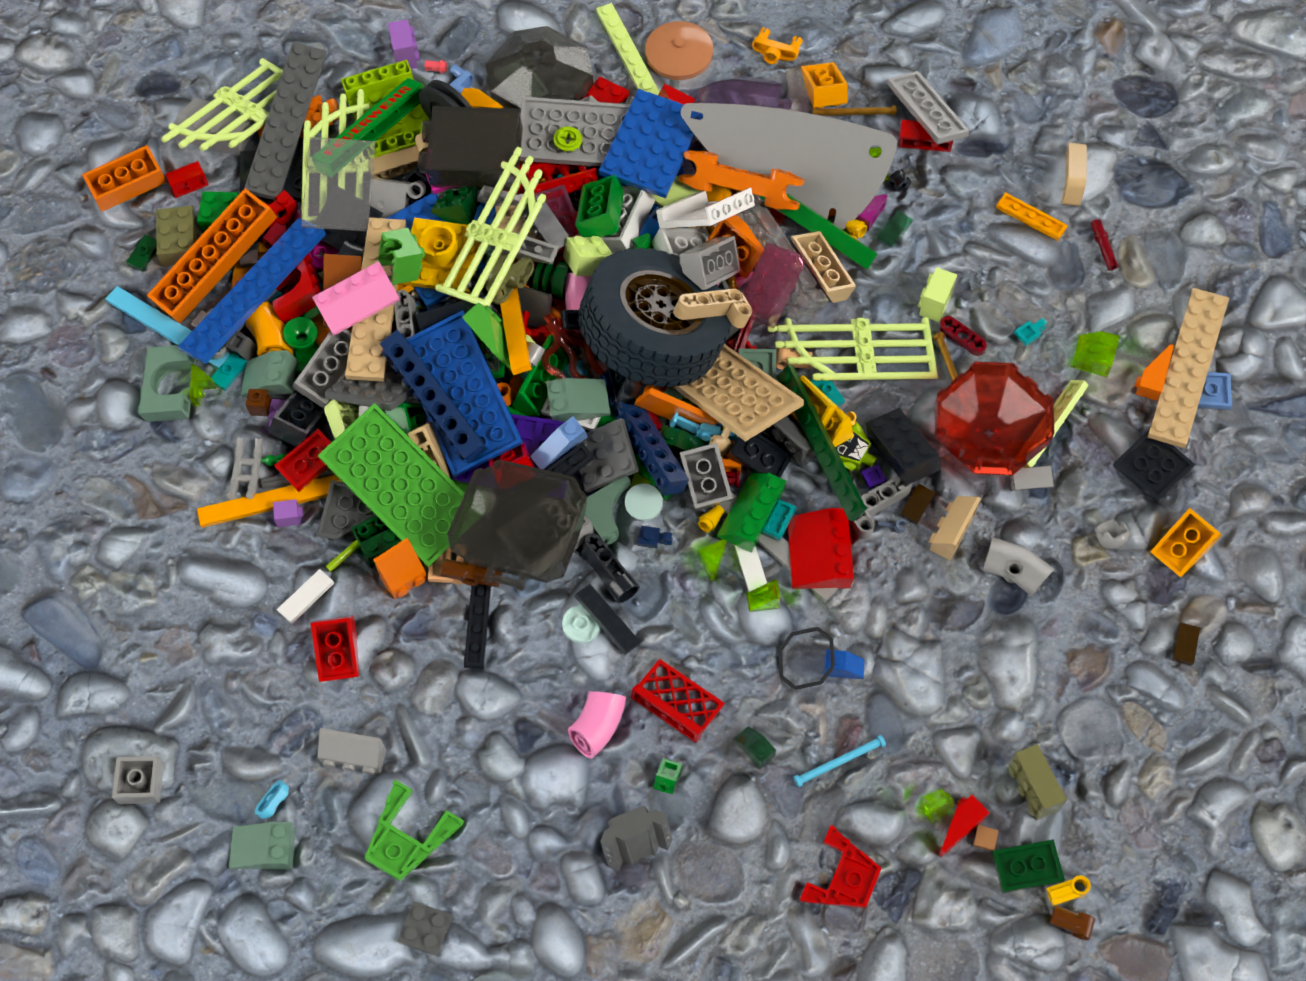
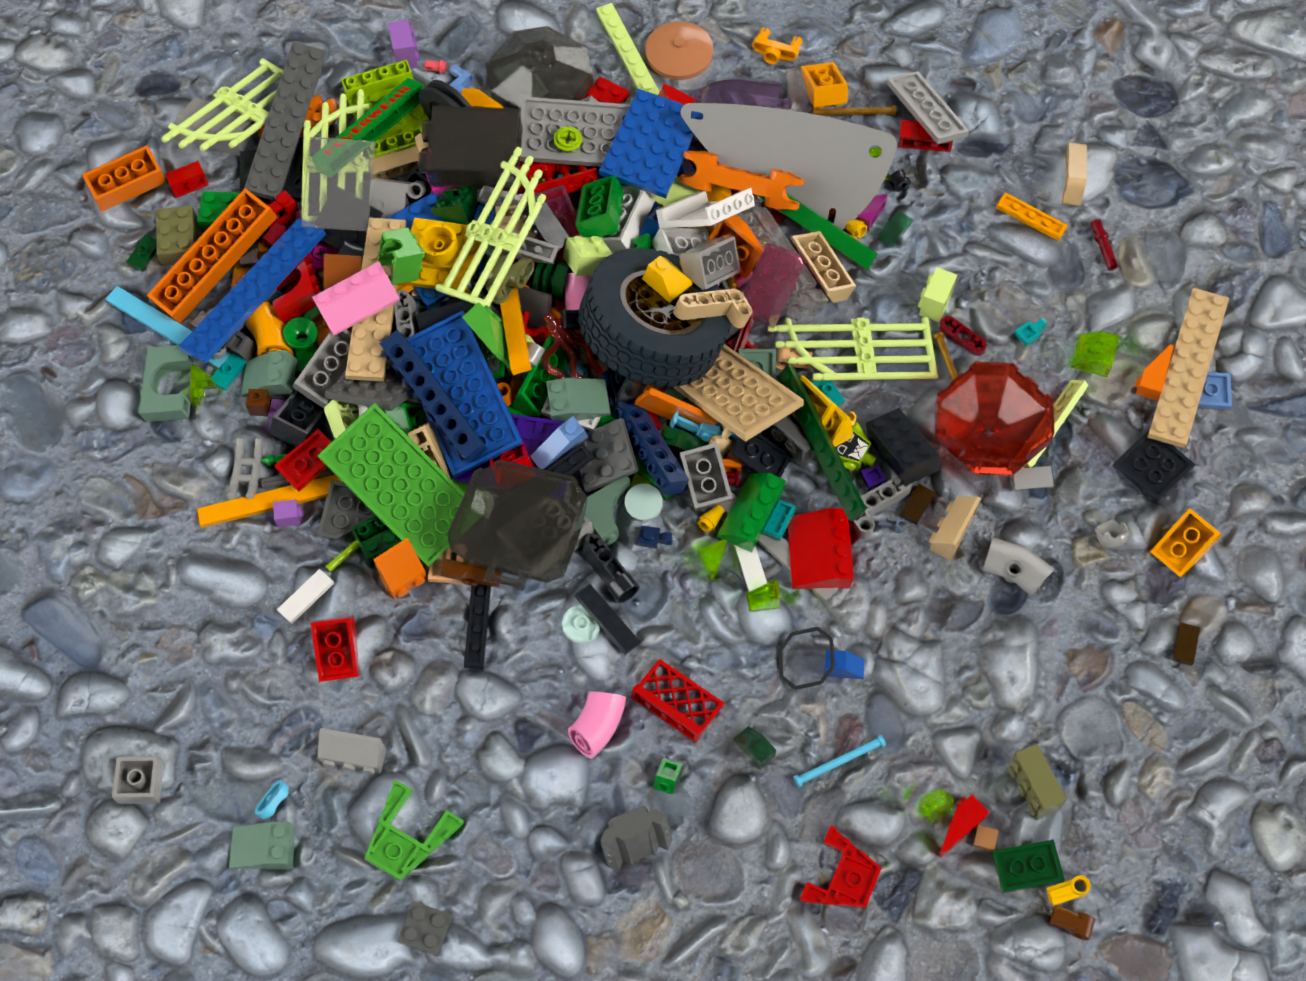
(666, 278): none -> yellow slope

